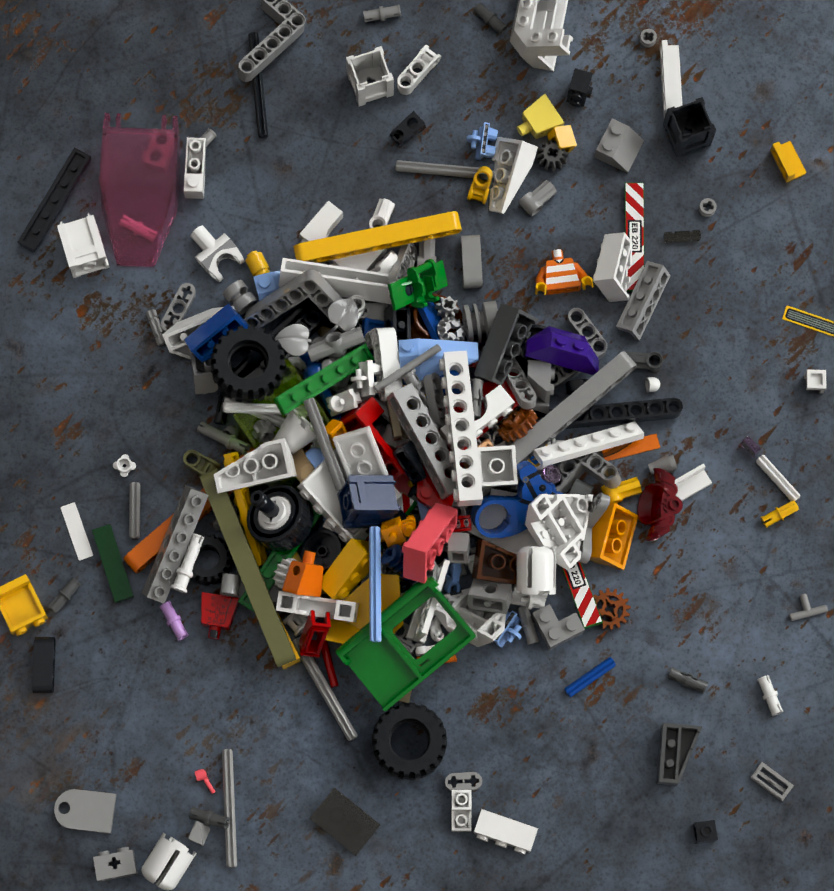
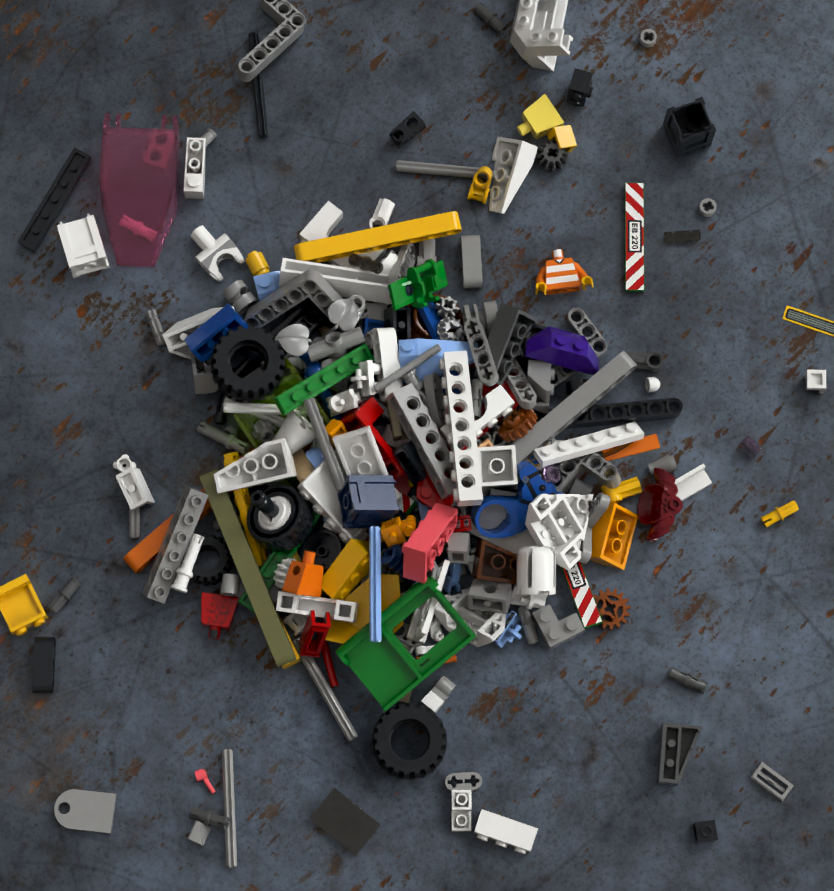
(76, 531): white sticker -> none
(112, 563): dark green tile -> none
(126, 867): light grey brick -> none
(134, 488): none -> white panel
(161, 857): white cylinder -> none
(174, 620): lavender pin -> none
(180, 294): light grey beam -> none
(202, 464): olive piece -> none
(365, 263): none -> clear smoke pin
(373, 67): white container -> none
(382, 13): light grey pin -> none
(425, 61): white piece -> none
(438, 694): none -> leg
(480, 139): light blue hips -> none
(482, 351): none -> light grey beam
(534, 201): light grey piece -> none
(589, 677): blue axle -> none
(613, 267): white wedge -> none
(619, 146): light grey slope -> none
(643, 299): light grey fence -> none
(670, 76): white fence -> none
(770, 695): white pin -> none
(777, 478): white axle -> none
(787, 161): yellow panel -> none
(807, 610): light grey piece -> none

